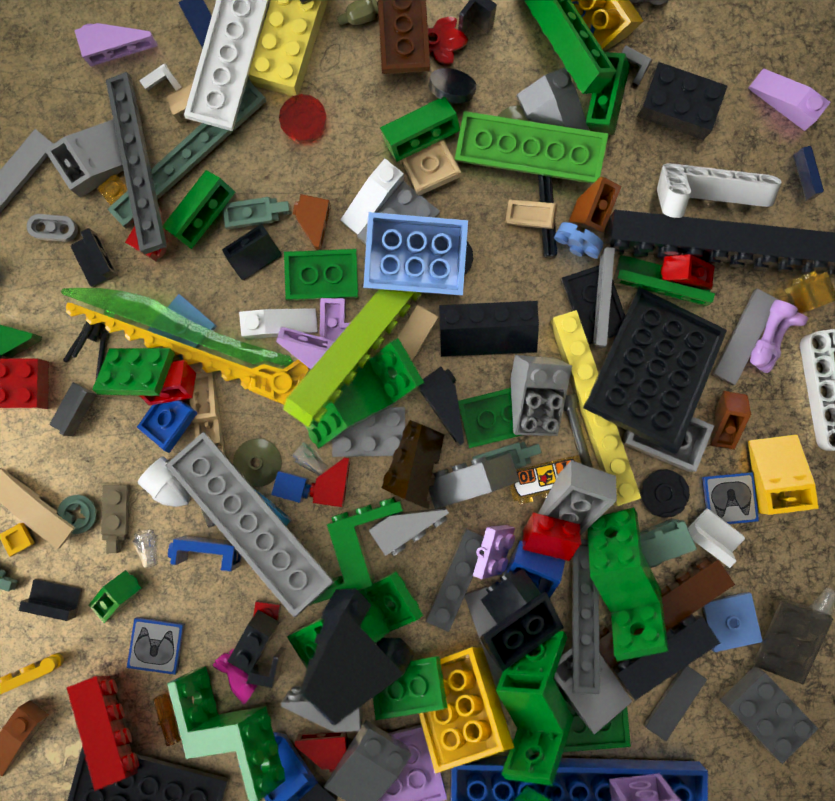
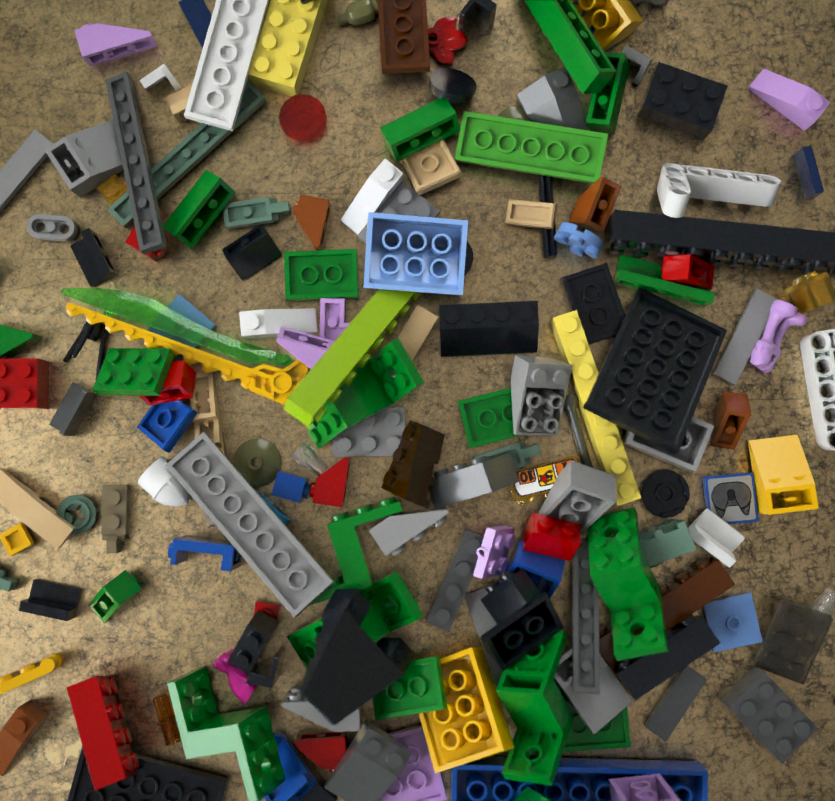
(146, 546): clear cone -> none
(155, 645): tile -> none
(442, 397): black slope -> none
(603, 298): light grey tile -> none

